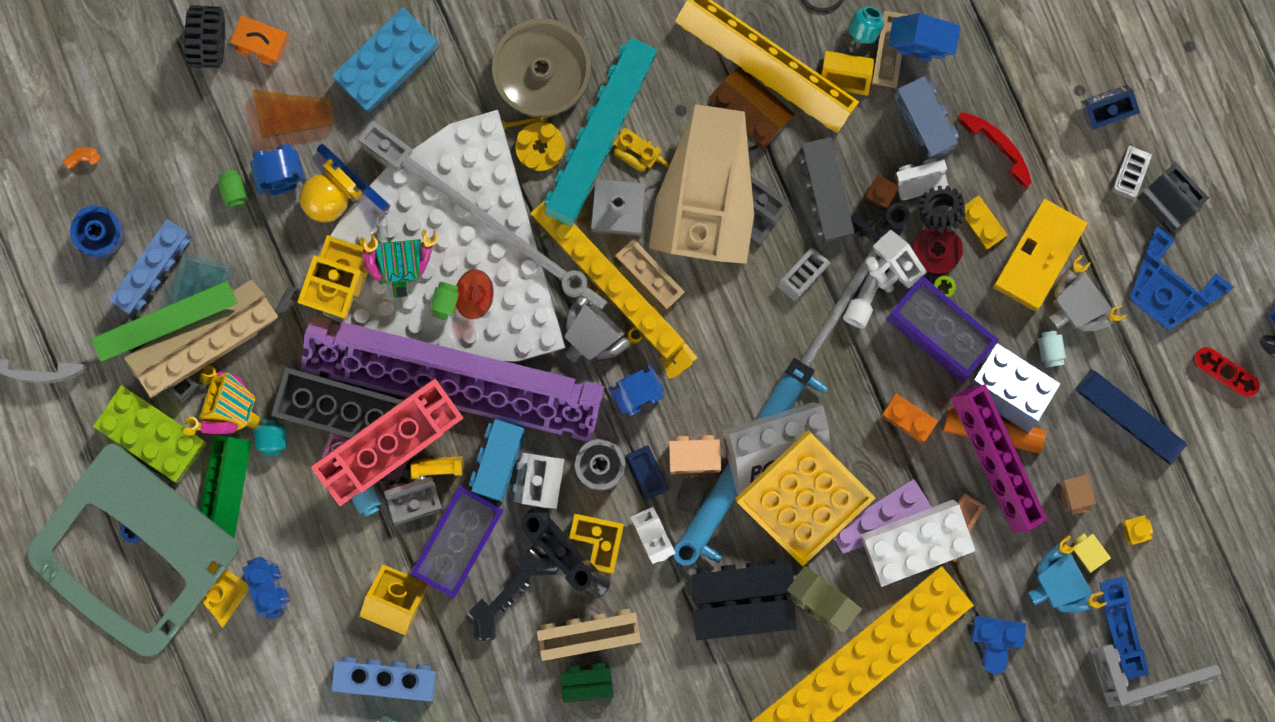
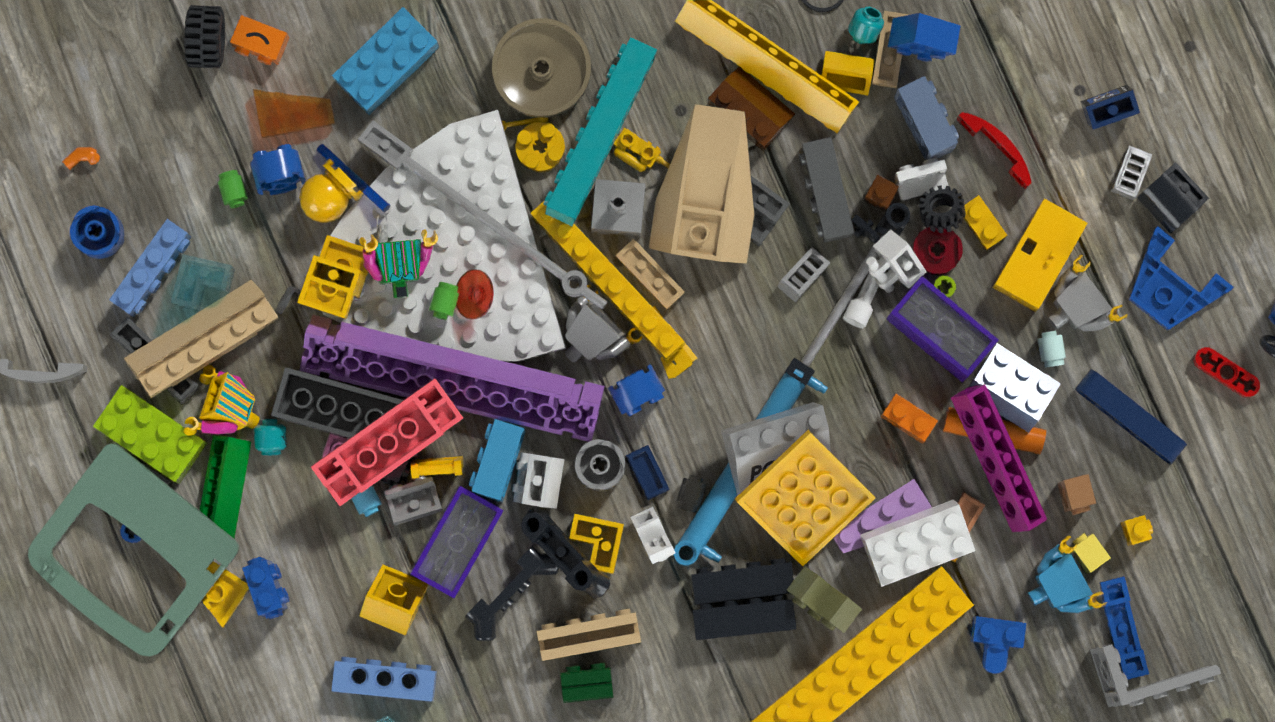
(164, 321): bright green tile -> none
(694, 455): light nougat brick -> none

